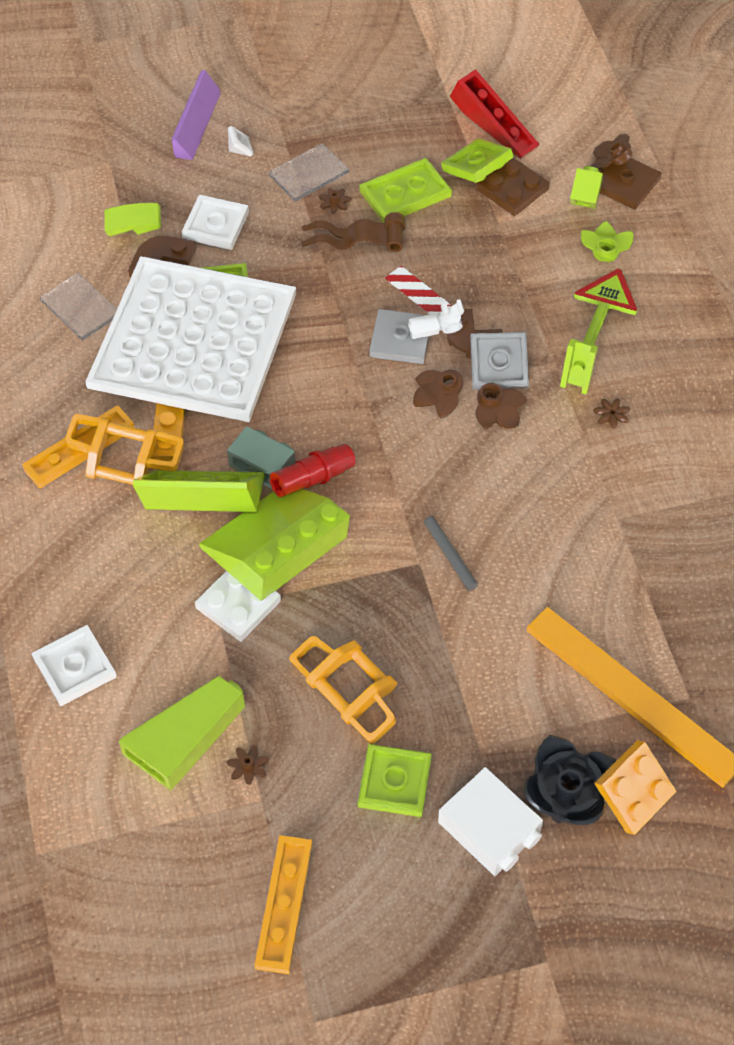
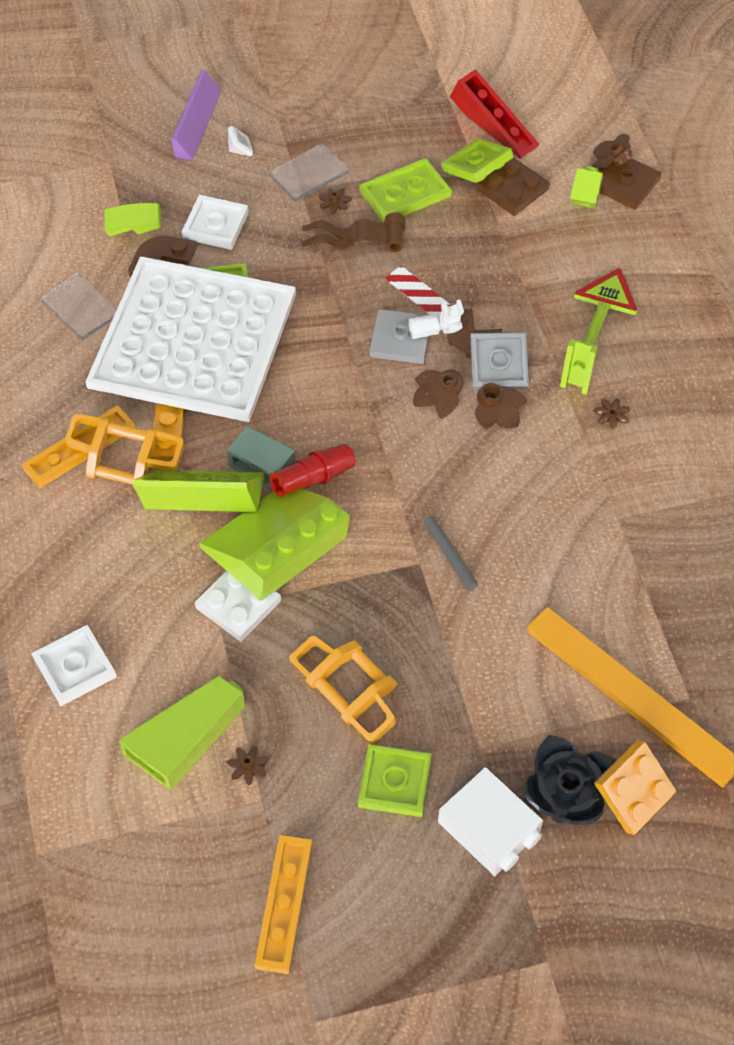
(606, 242): lime plate -> none

